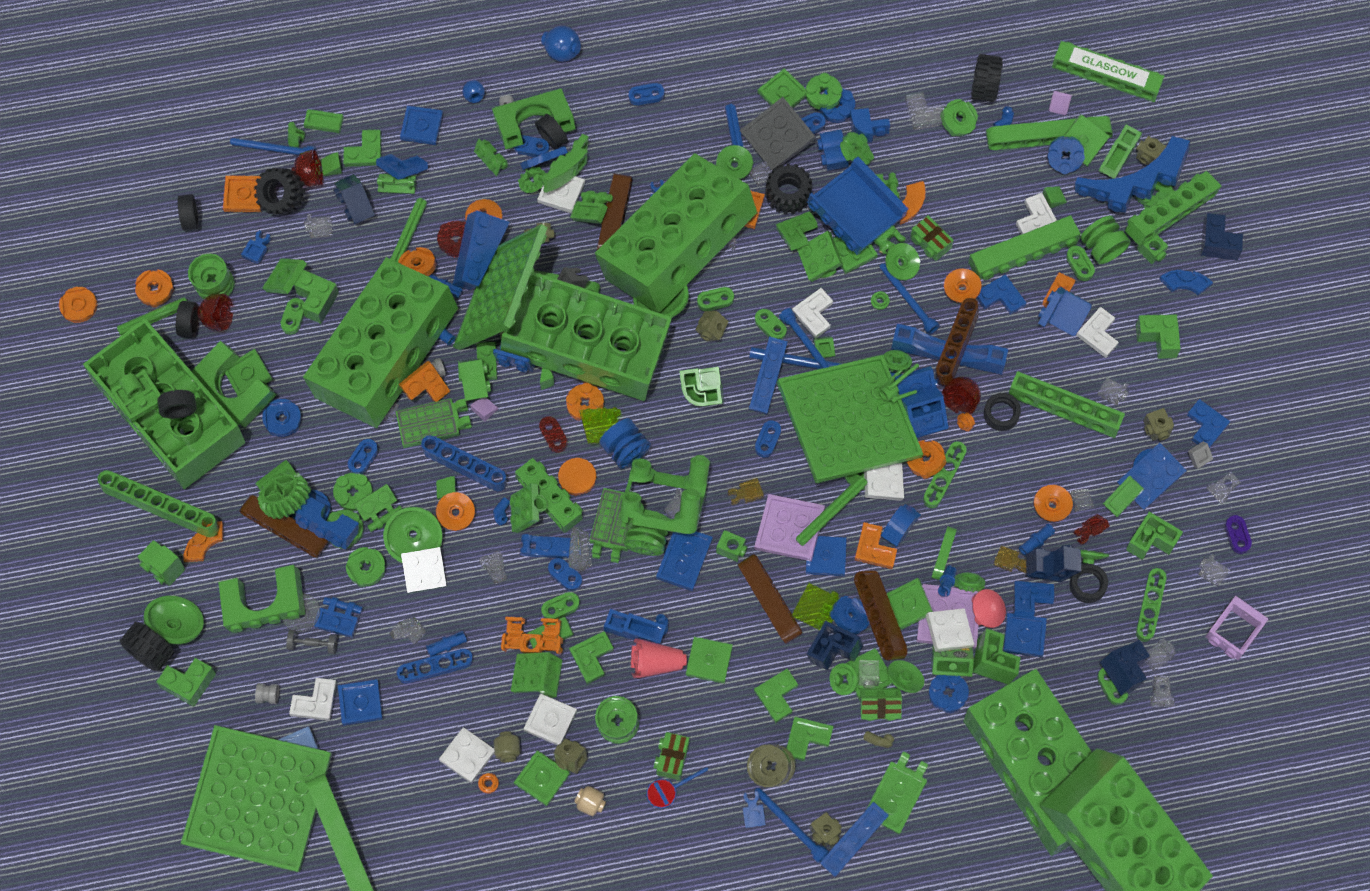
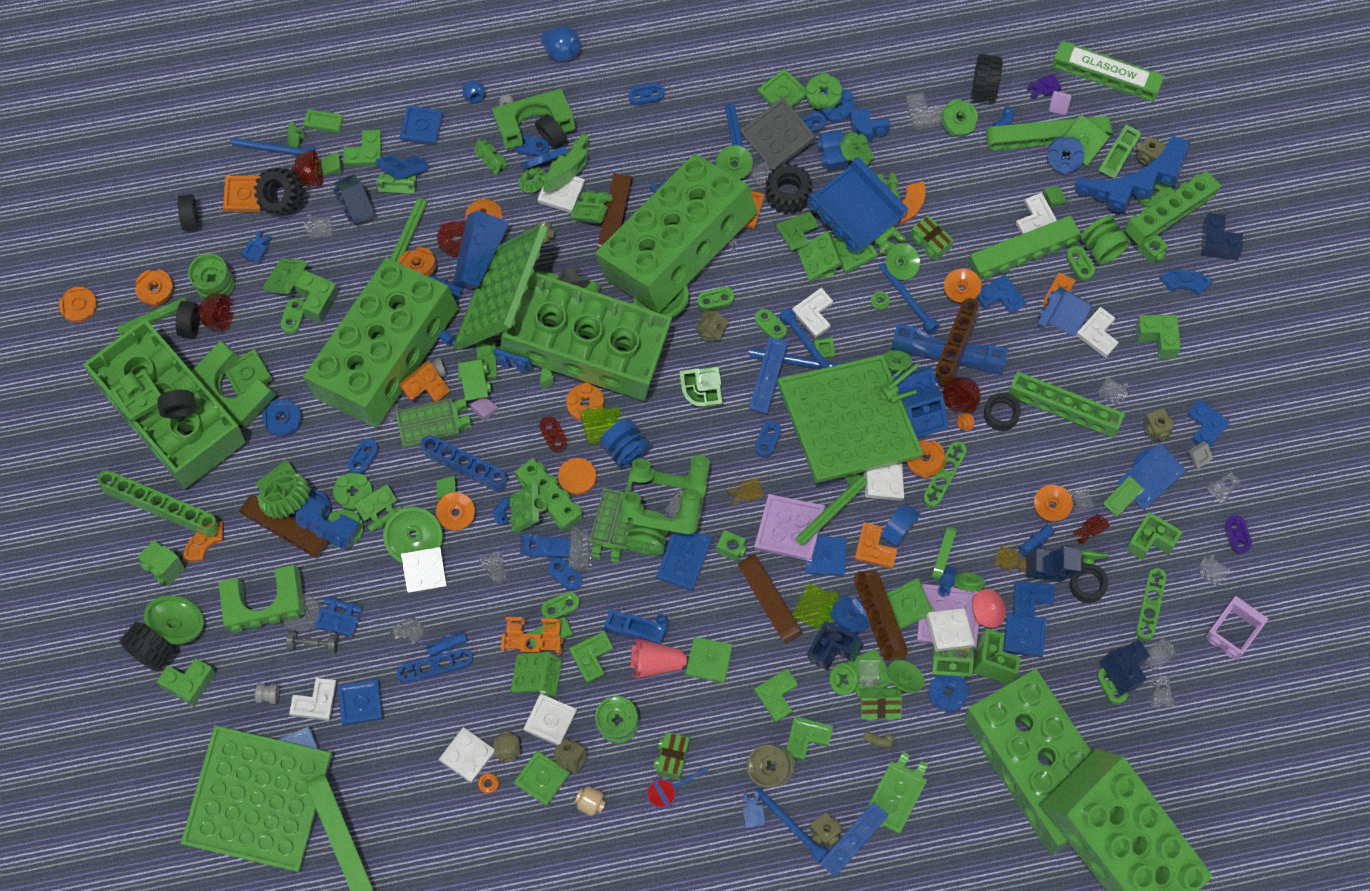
(362, 577): bright green plate -> none
(1045, 85): none -> dark purple plate

